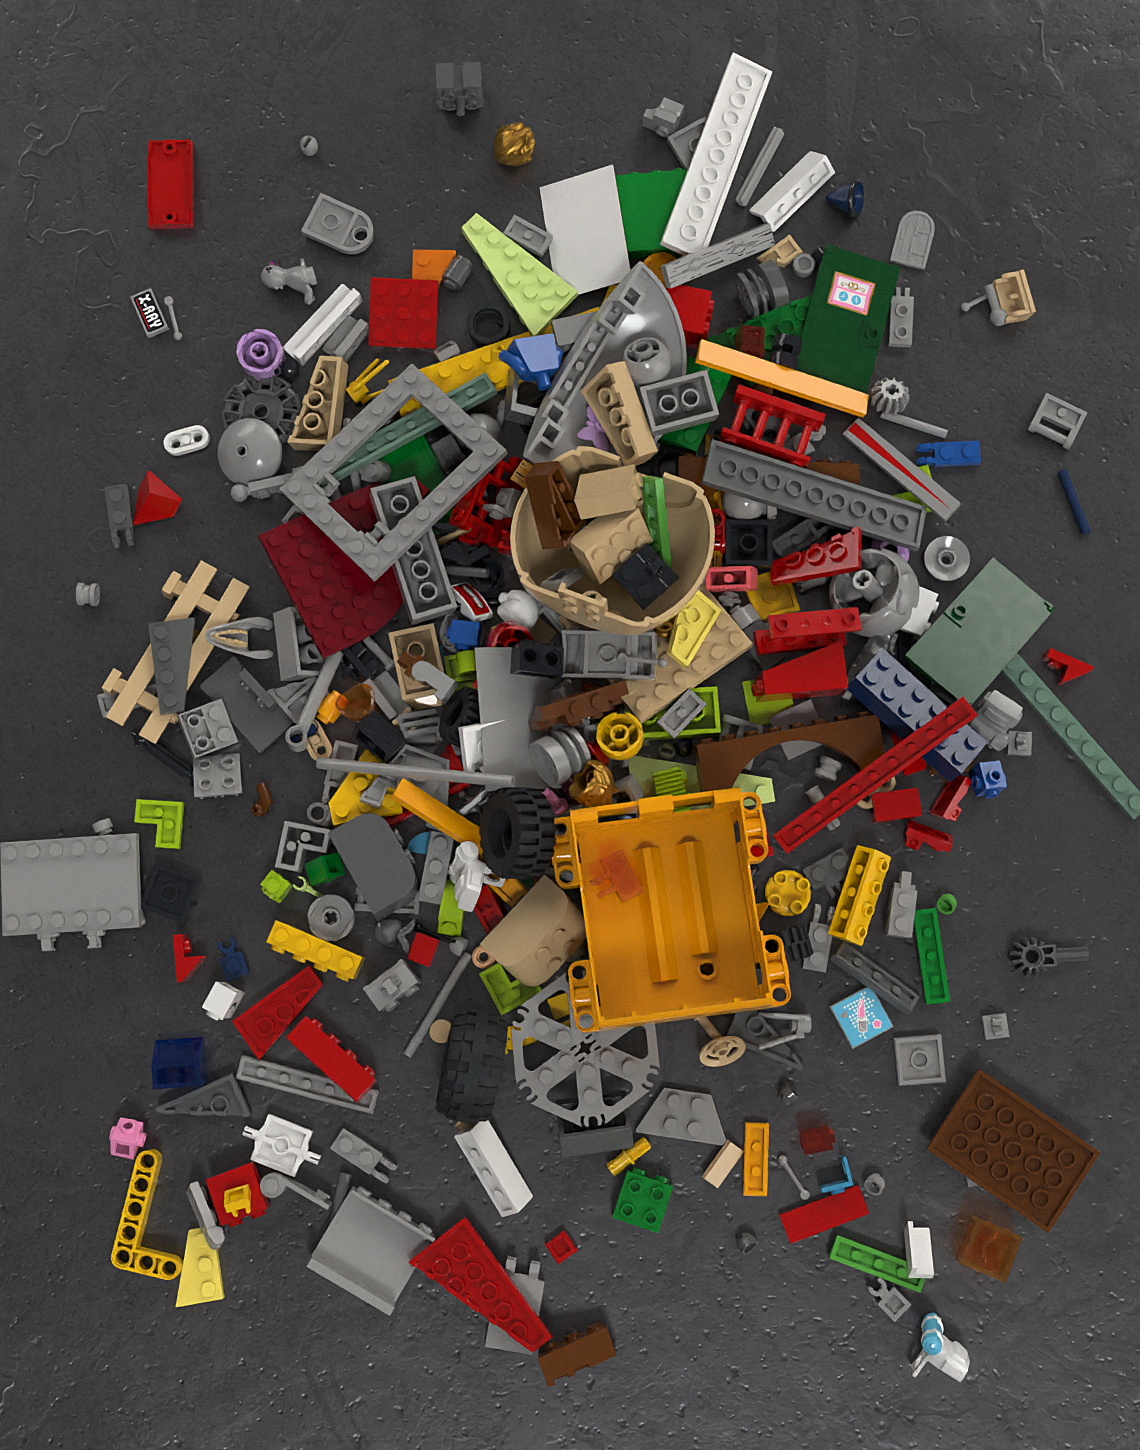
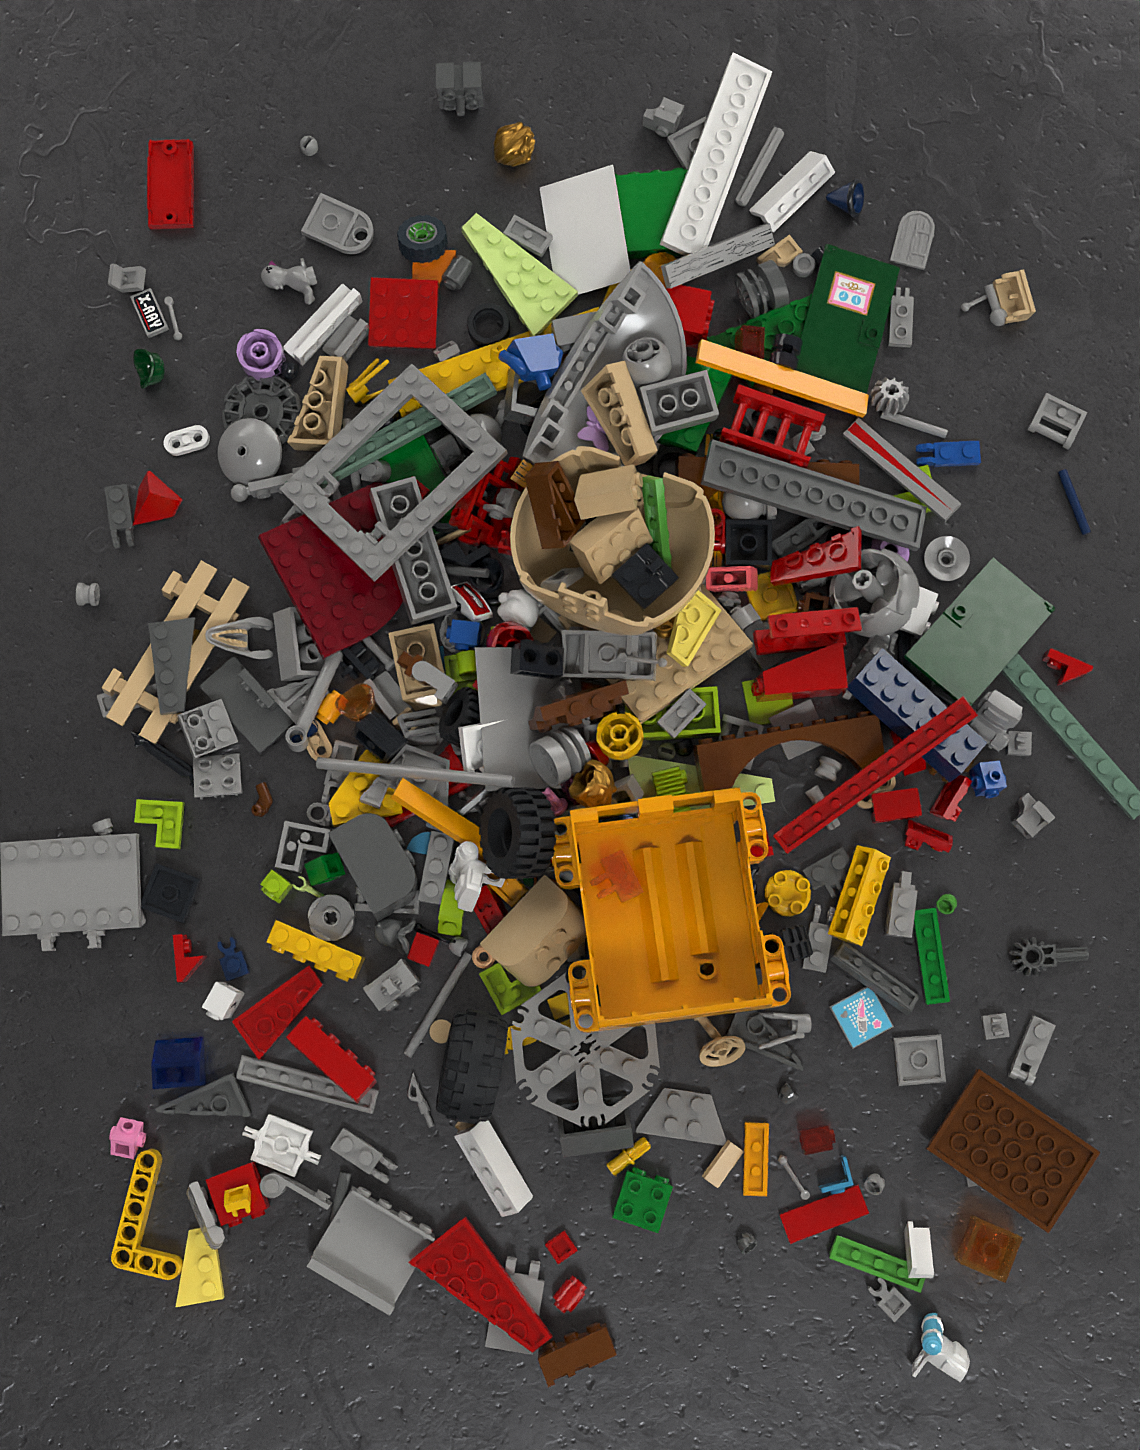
(127, 279): none -> light grey bracket
(149, 367): none -> dark green helmet
(419, 1098): none -> light grey hand
(422, 238): none -> black wheel
(569, 1294): none -> red brick
(815, 600): none -> reddish brown brick
(1031, 816): none -> light grey brick
(1031, 1050): none -> light grey plate

